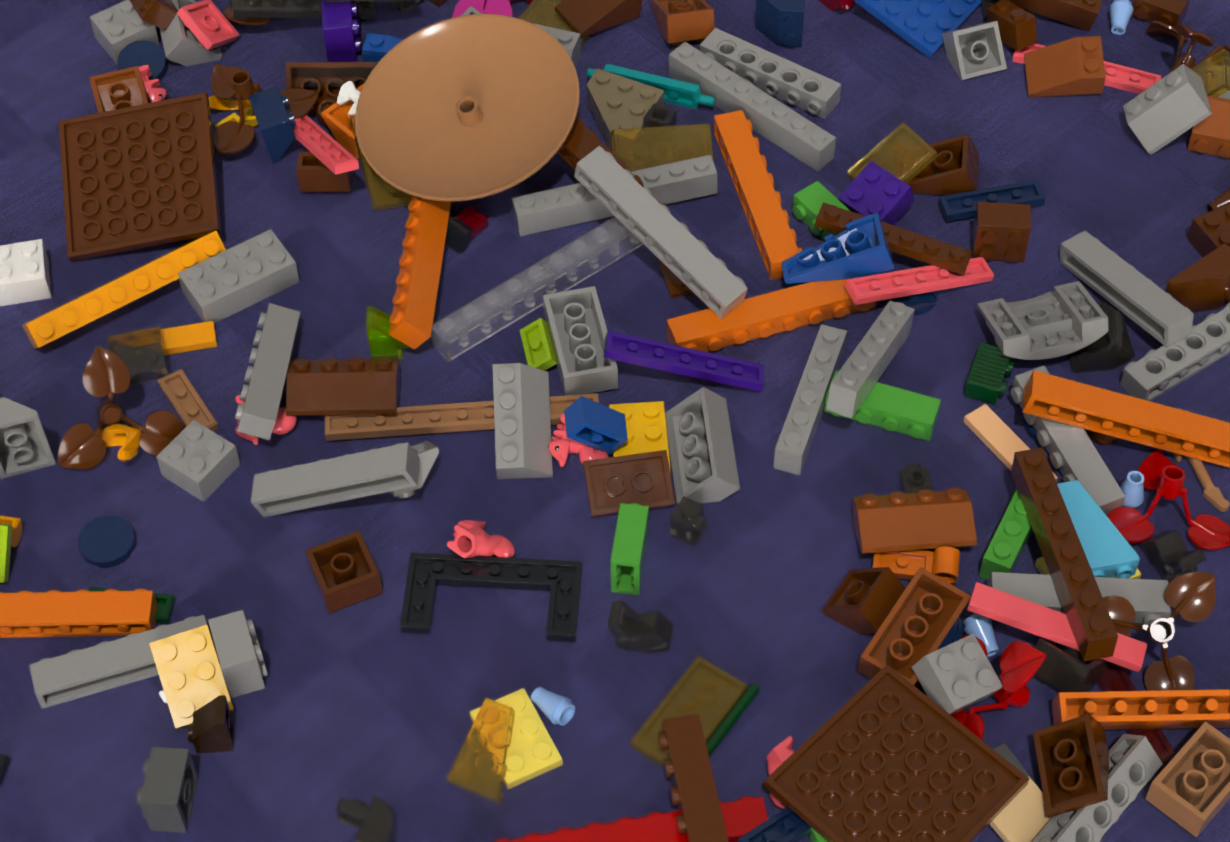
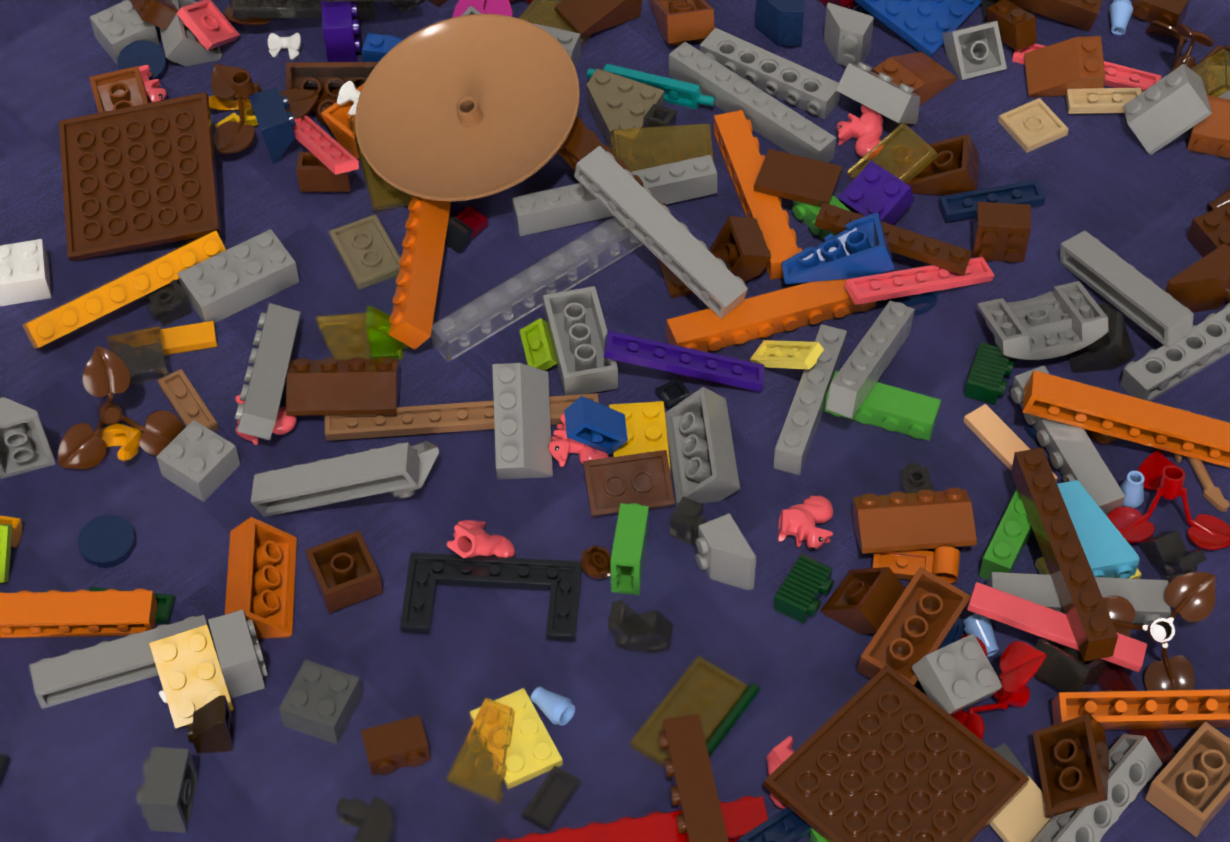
(169, 304): none -> clear smoke brick
(262, 577): none -> orange slope
(291, 43): none -> white piece
(321, 702): none -> dark grey brick
(345, 335): none -> clear yellow wing
(366, 251): none -> dark tan tile
(396, 745): none -> reddish brown brick
(551, 798): none -> clear smoke tile
(596, 562): none -> reddish brown plate
(672, 393): none -> black tile
(725, 553): none -> light grey slope
(742, 247): none -> reddish brown slope
(787, 354): none -> light yellow plate
(797, 178): none -> reddish brown tile
(801, 520): none -> coral animal
(803, 588): none -> dark green brick
(847, 34): none -> light grey slope
(865, 129): none -> coral animal
(880, 93): none -> light grey slope
(919, 72): none -> dark orange slope
(1033, 125): none -> tan tile
(1099, 100): none -> tan plate

